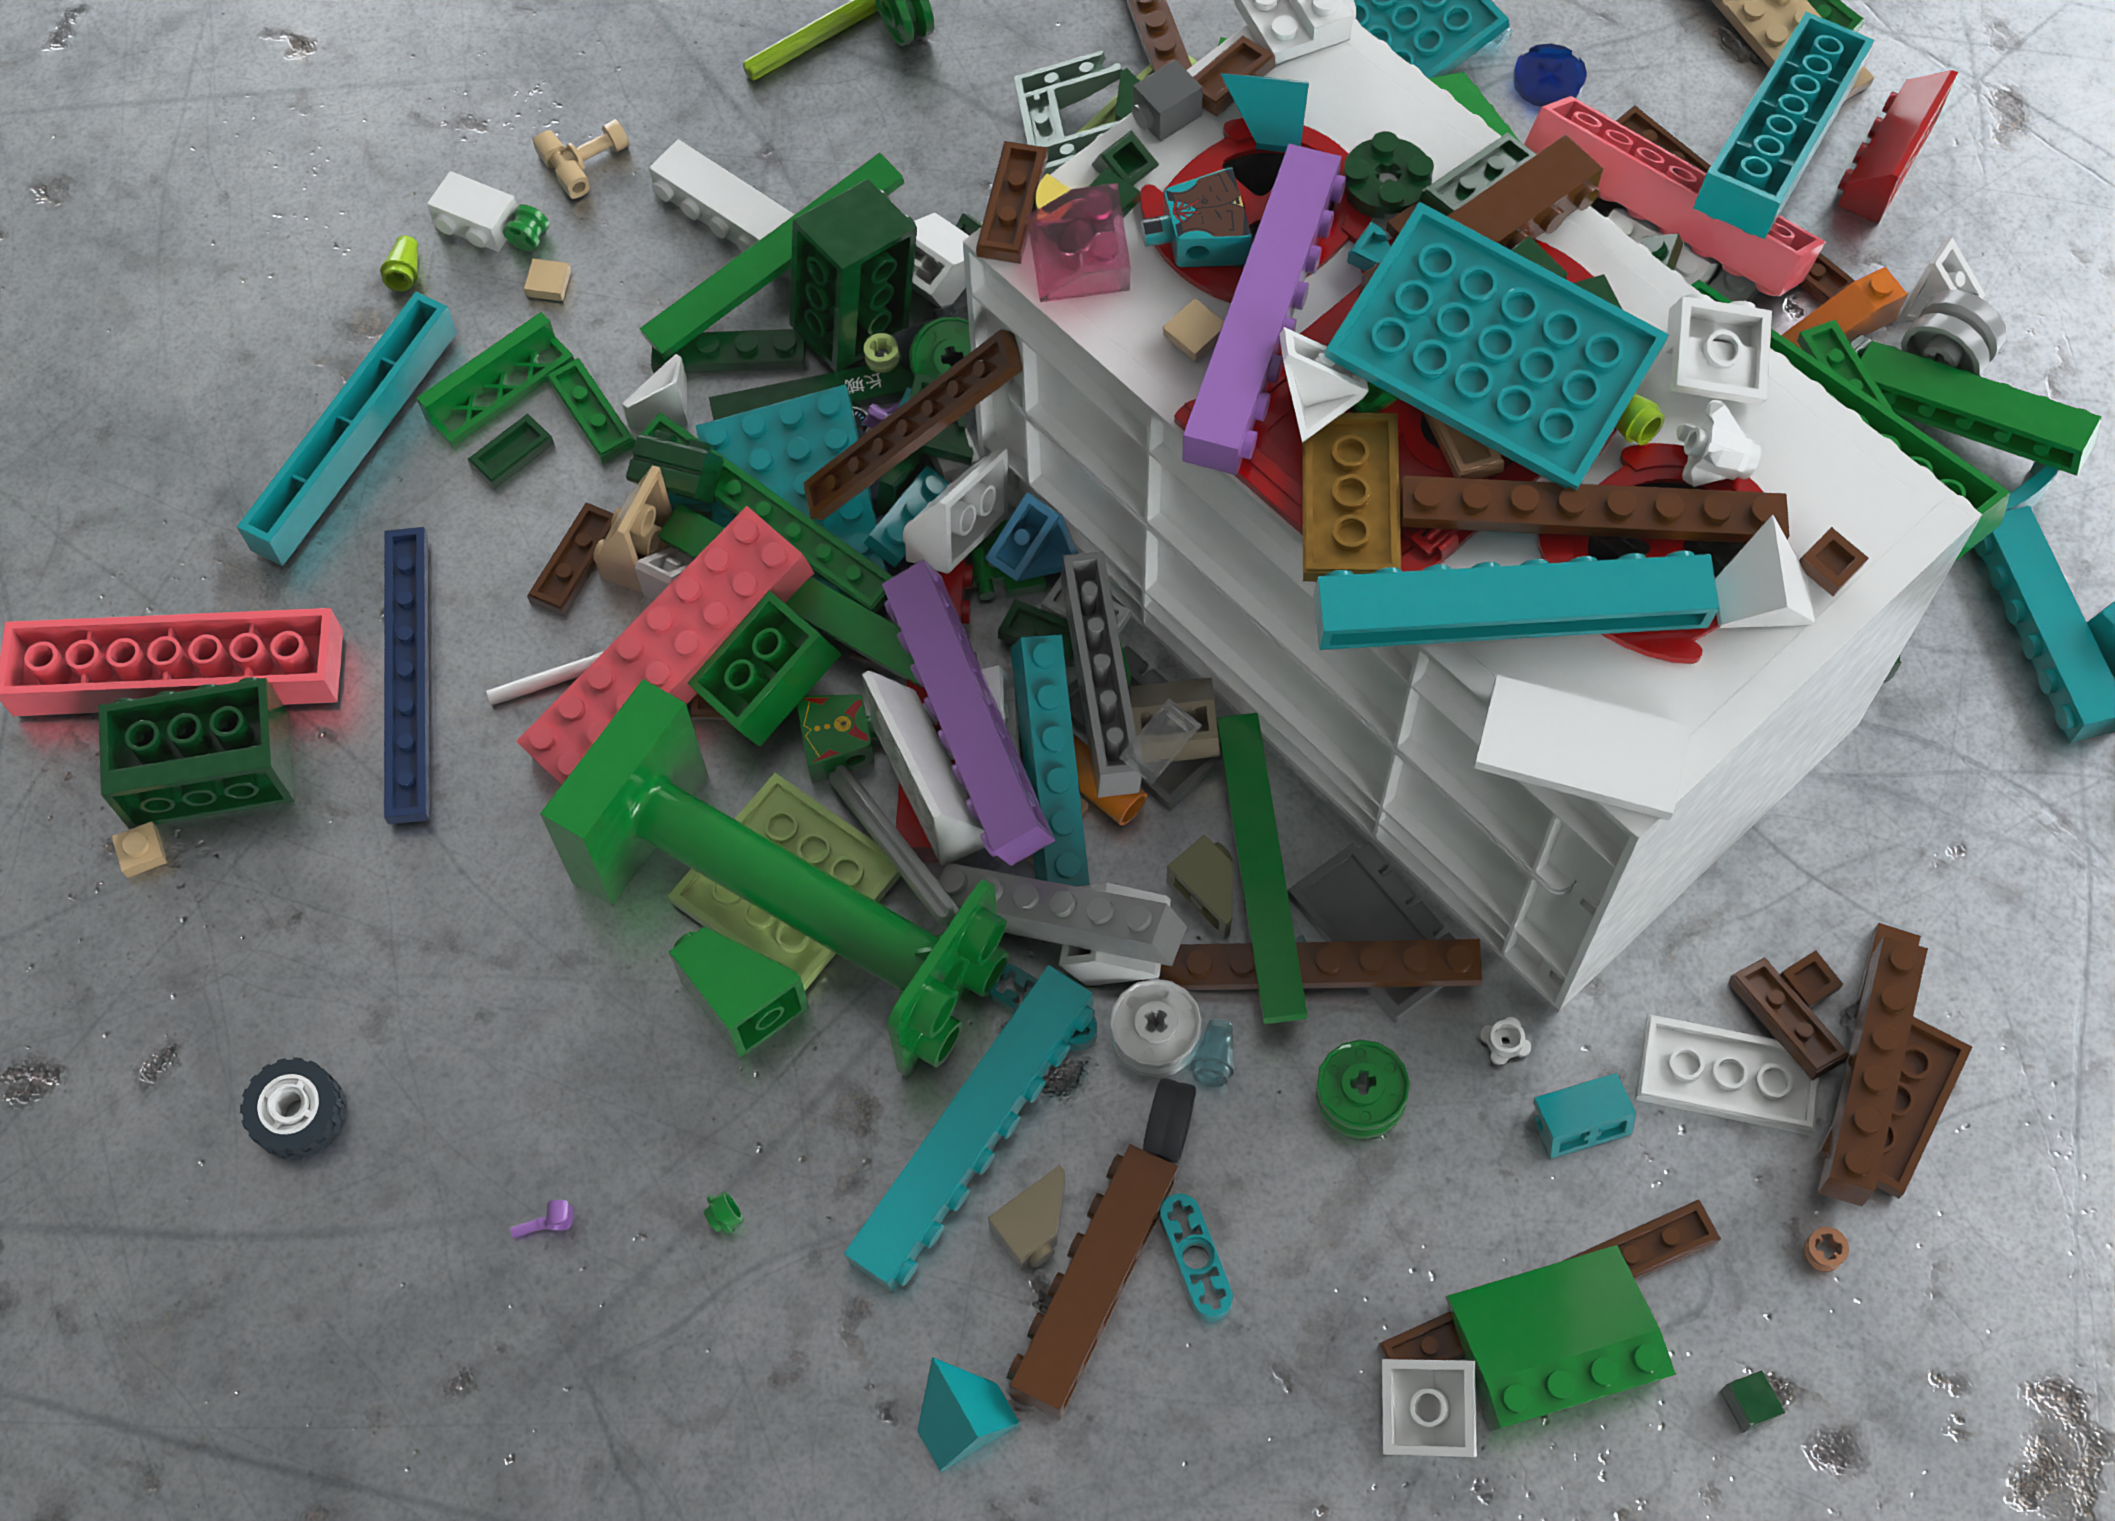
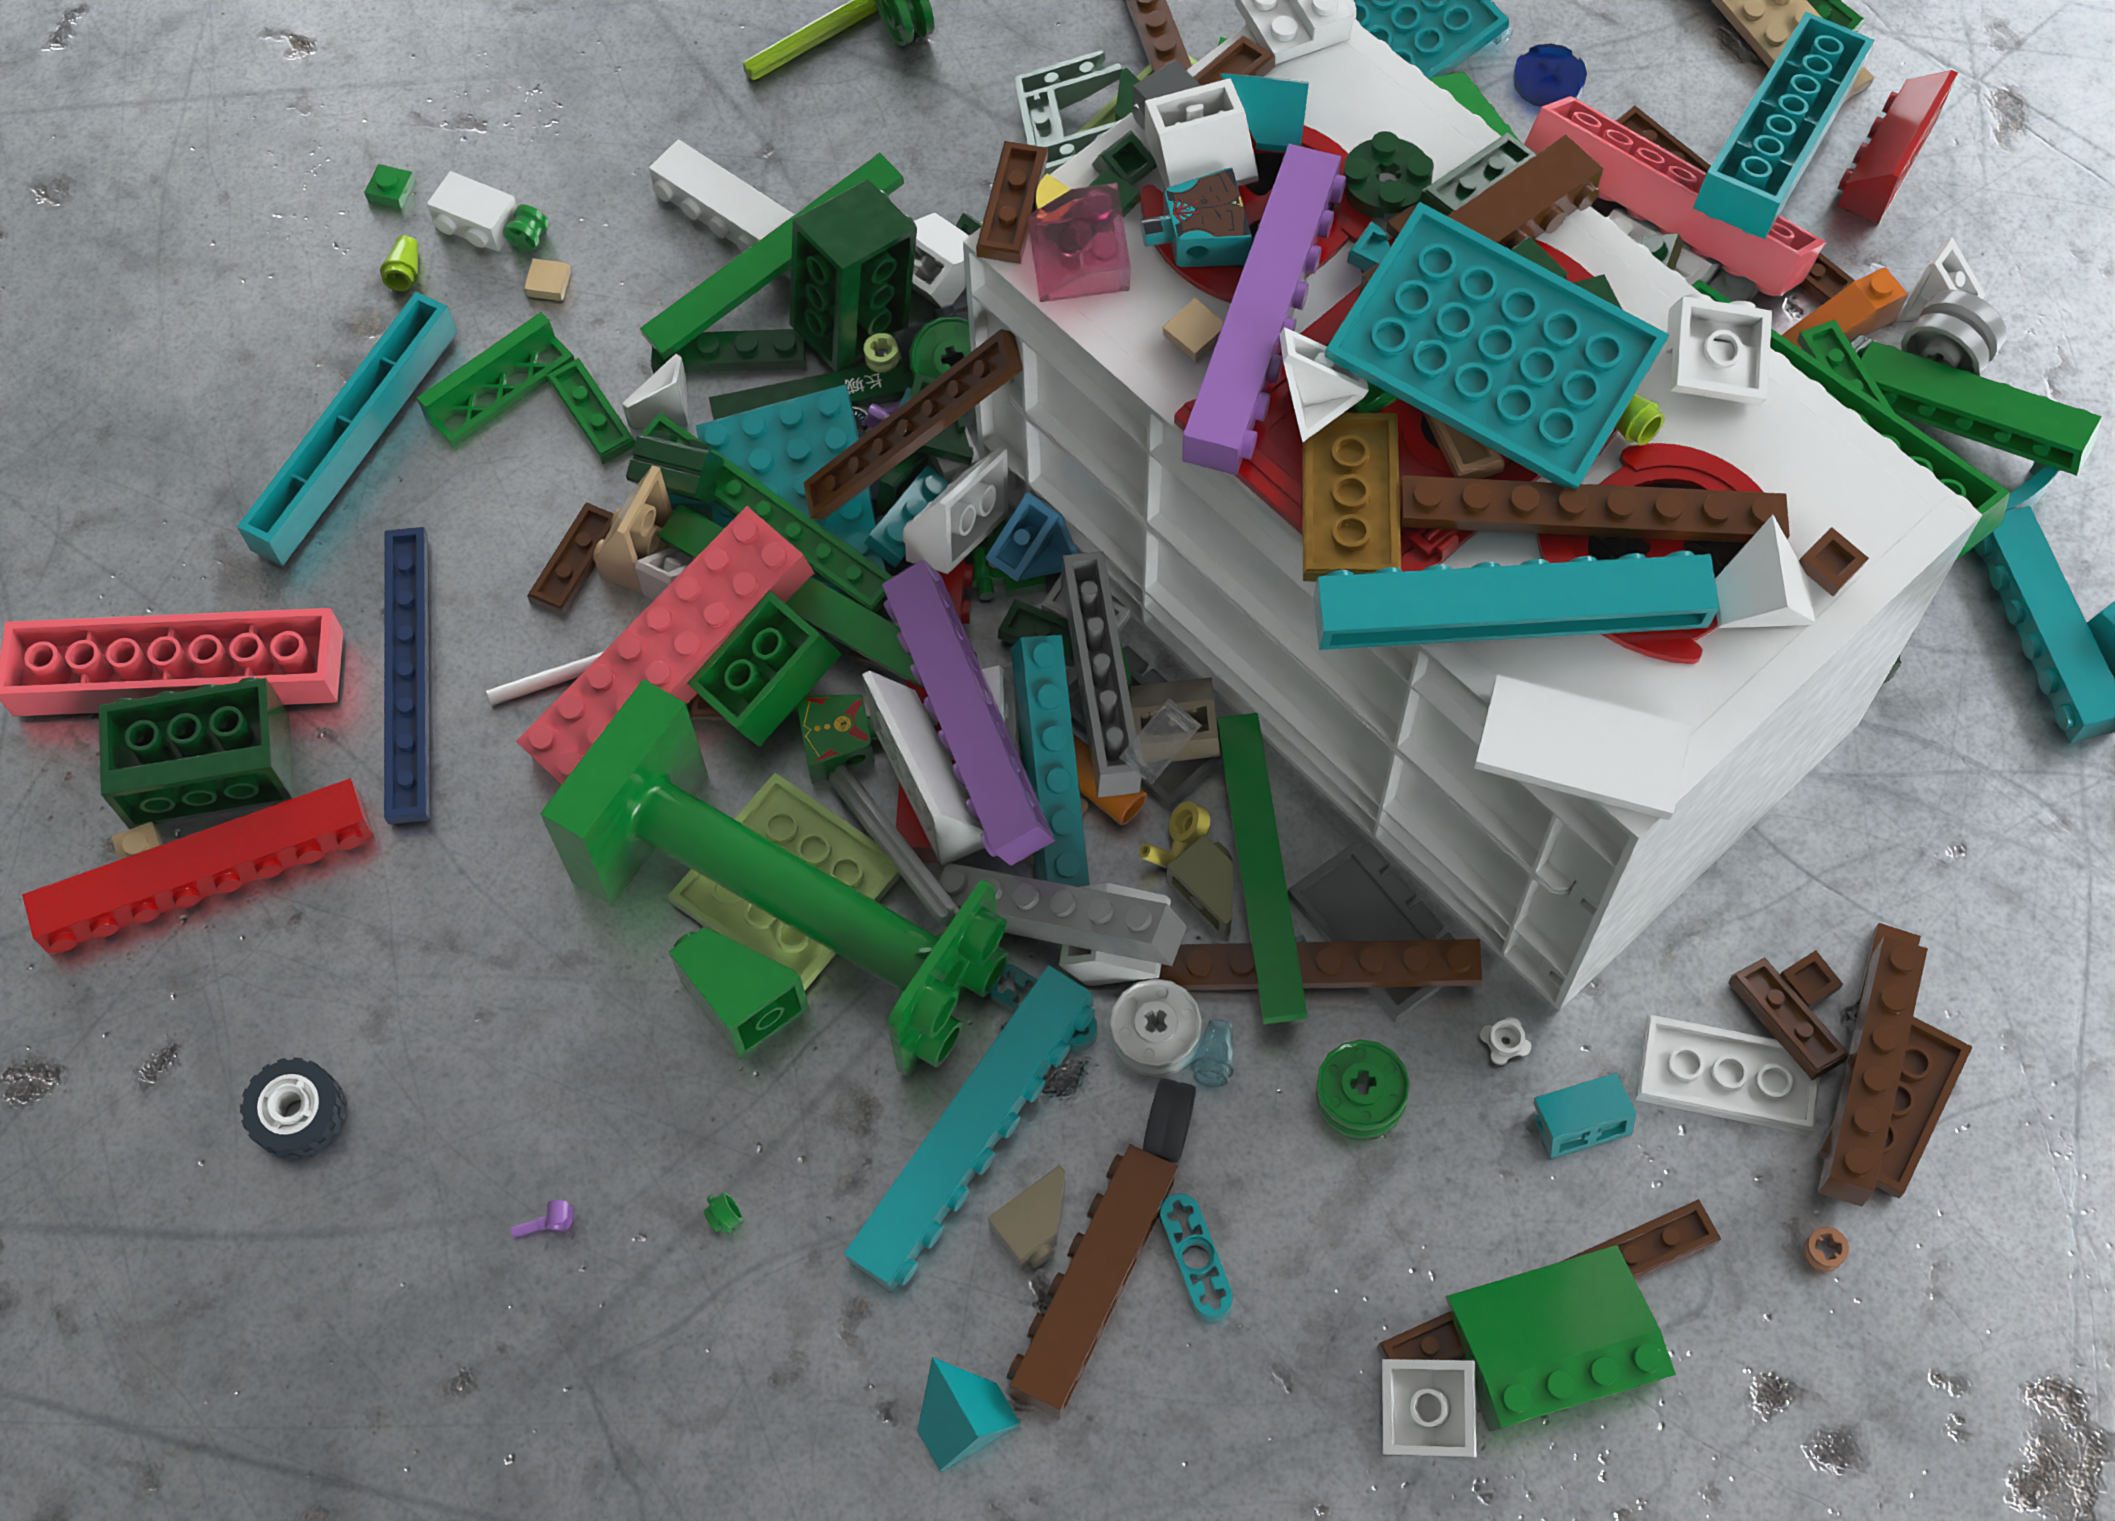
(197, 867): none -> red brick
(389, 186): none -> green plate
(510, 451): dark green tile -> none
(569, 160): tan bar -> none
(1185, 826): none -> light yellow plate
(1200, 134): none -> white slope
(1717, 448): white rock -> none
(1752, 1400): dark green slope -> none

